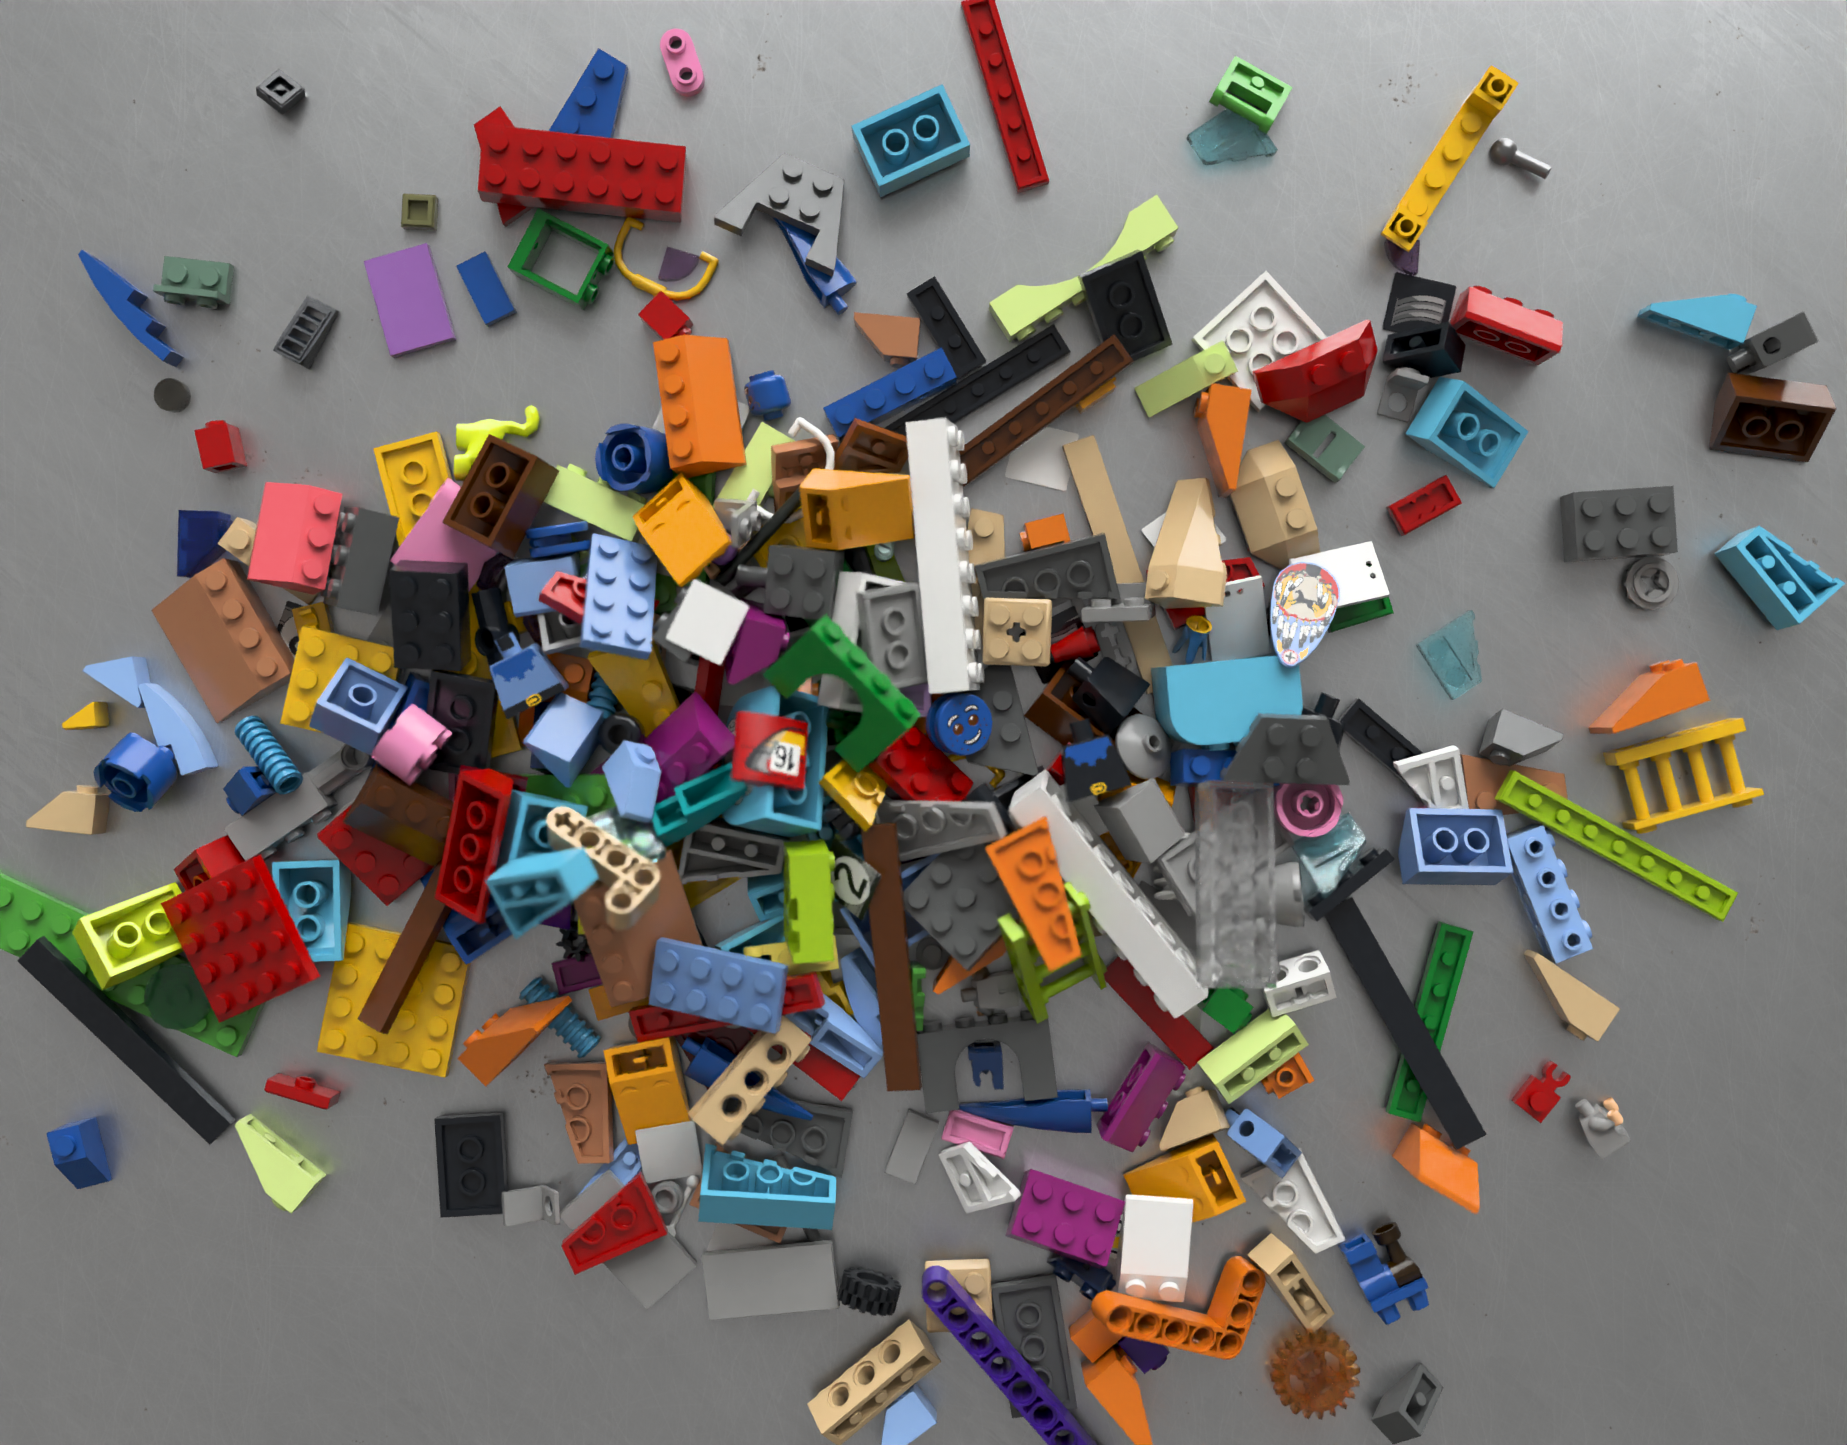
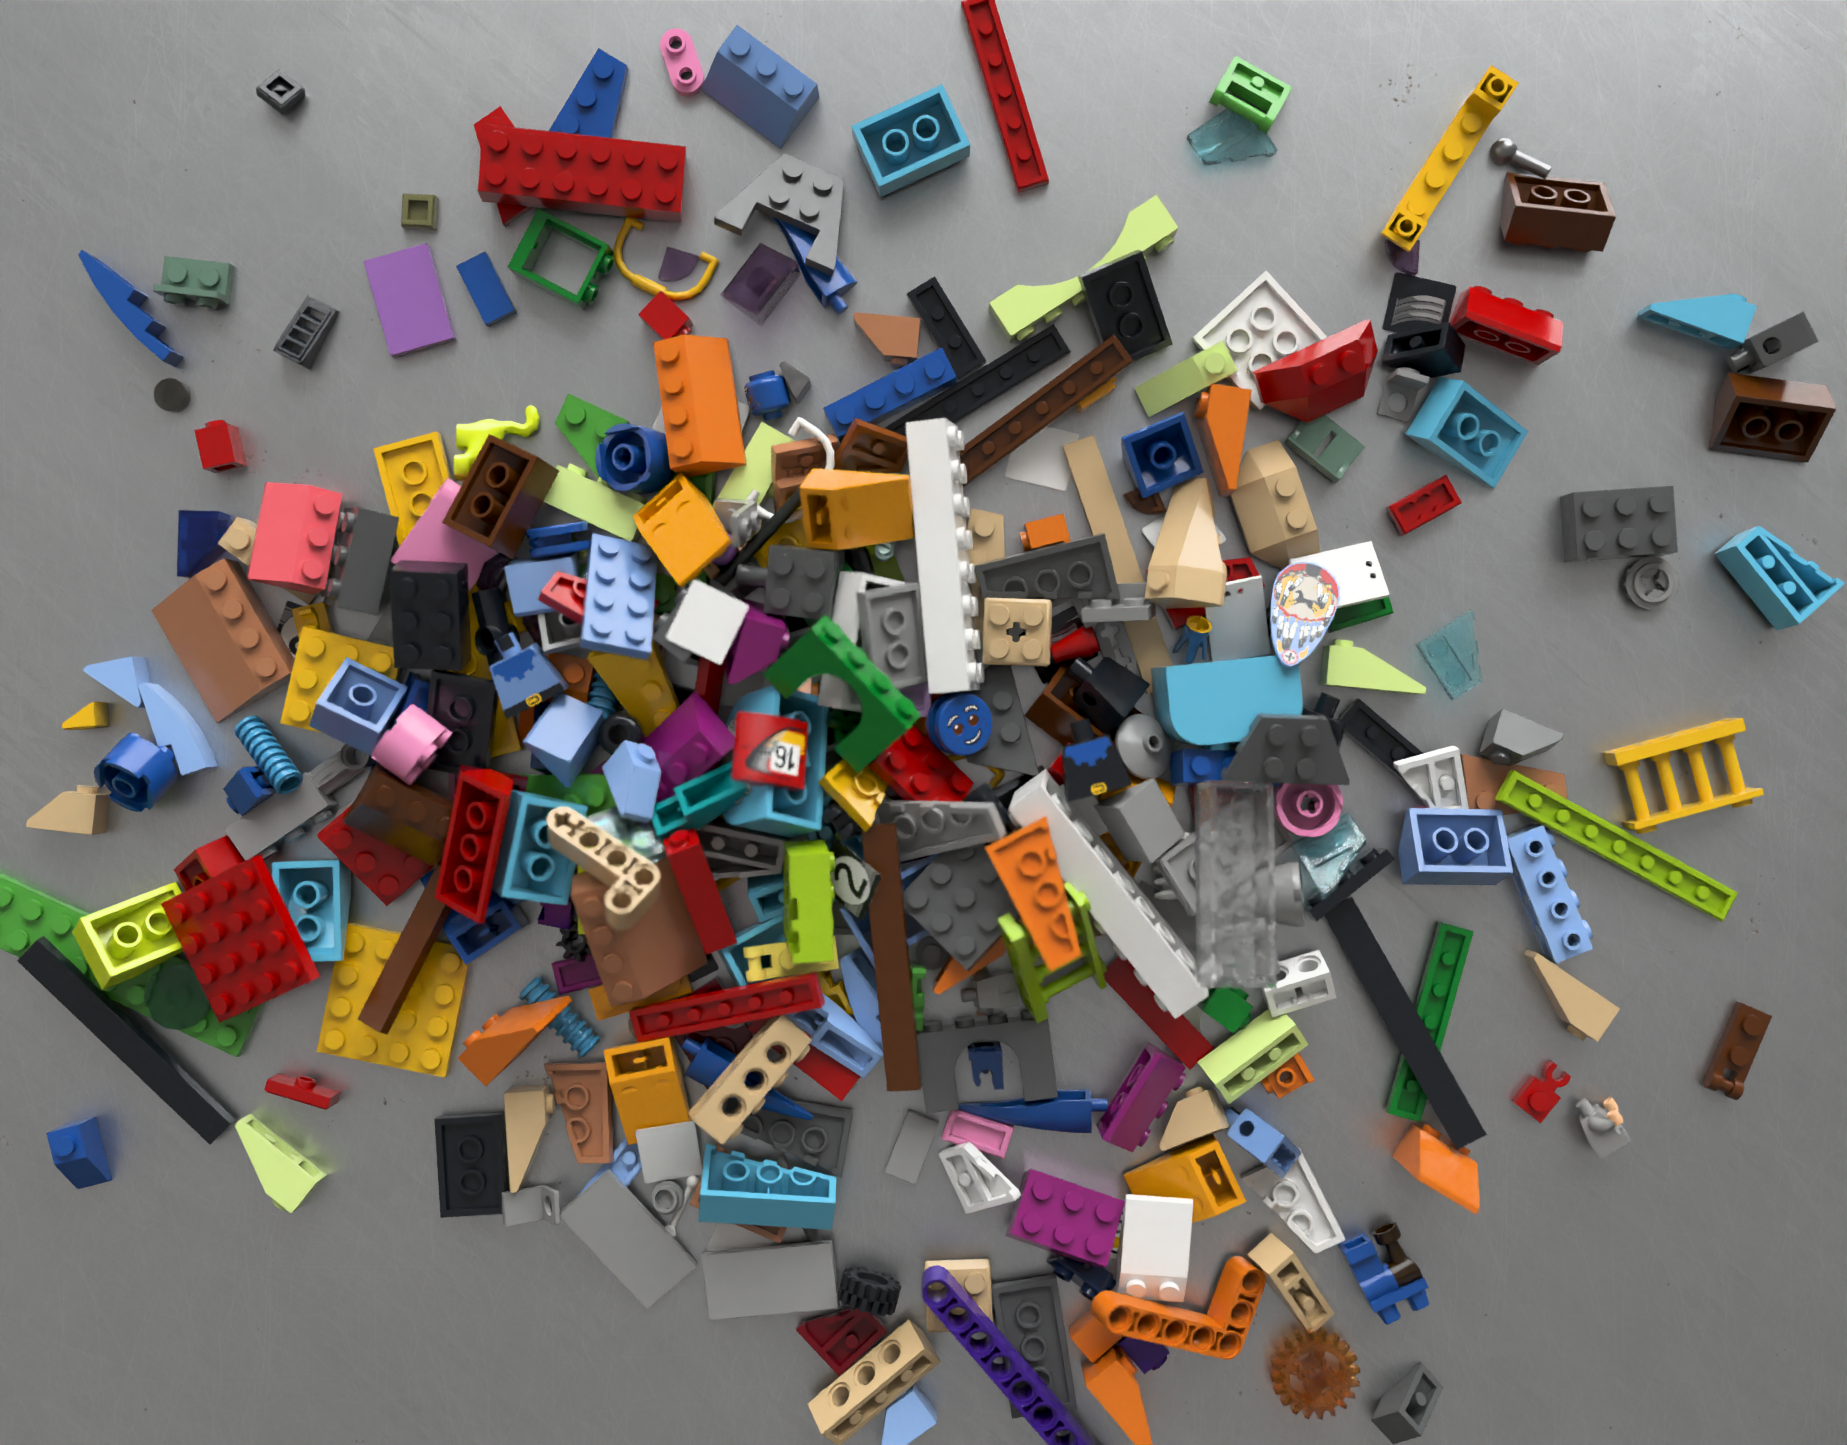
(527, 1119): none -> tan slope
(539, 886): medium azure wedge -> none
(585, 426): none -> bright green wing
(616, 1227): red wing -> none
(699, 890): none -> red brick
(718, 985): medium blue plate -> none
(759, 87): none -> medium blue slope
(762, 283): none -> clear purple slope
(796, 380): none -> flat silver slope
(842, 1336): none -> dark red wing
(1150, 505): none -> reddish brown tile
(1161, 455): none -> blue slope
(1360, 669): none -> yellowish green slope
(1556, 212): none -> reddish brown slope
(1652, 695): orange slope -> none
(1736, 1050): none -> reddish brown plate

